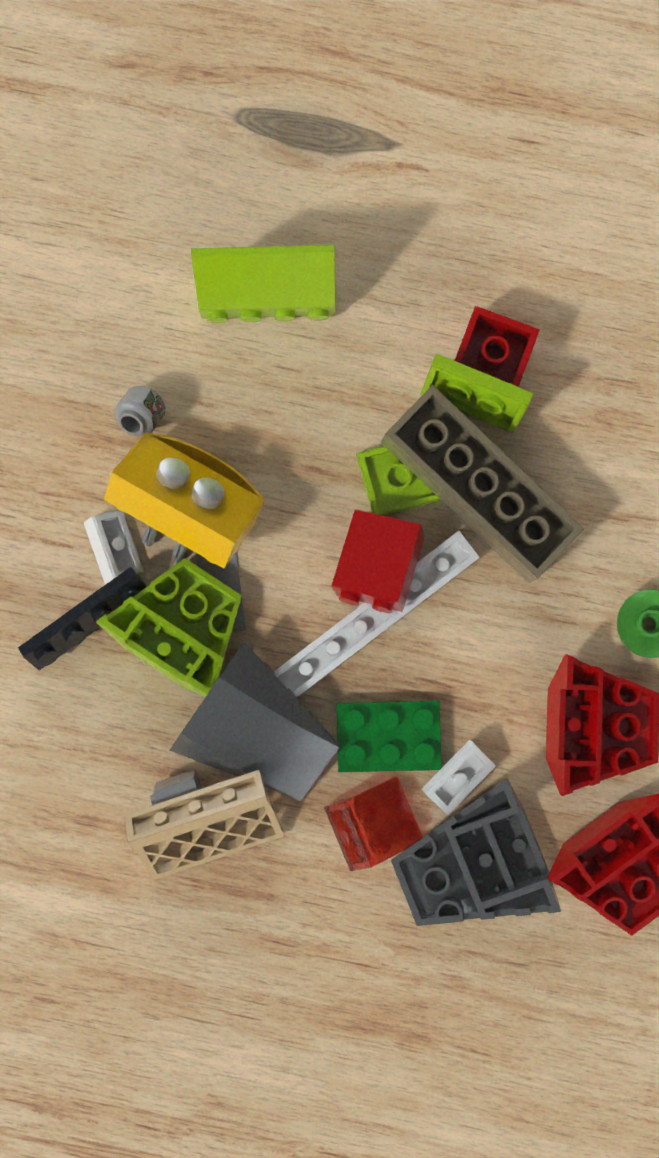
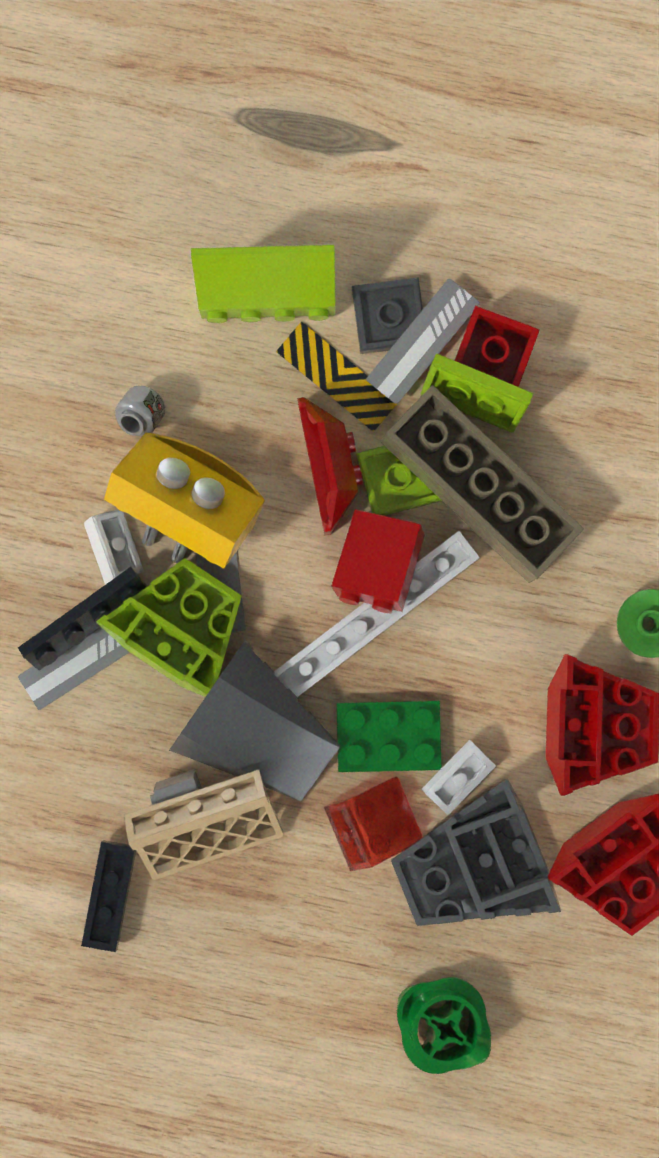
(71, 668): none -> light grey sticker
(109, 896): none -> black plate
(330, 462): none -> red wedge
(335, 376): none -> sticker
(385, 312): none -> dark grey tile
(422, 341): none -> light grey sticker
(471, 1047): none -> green piece

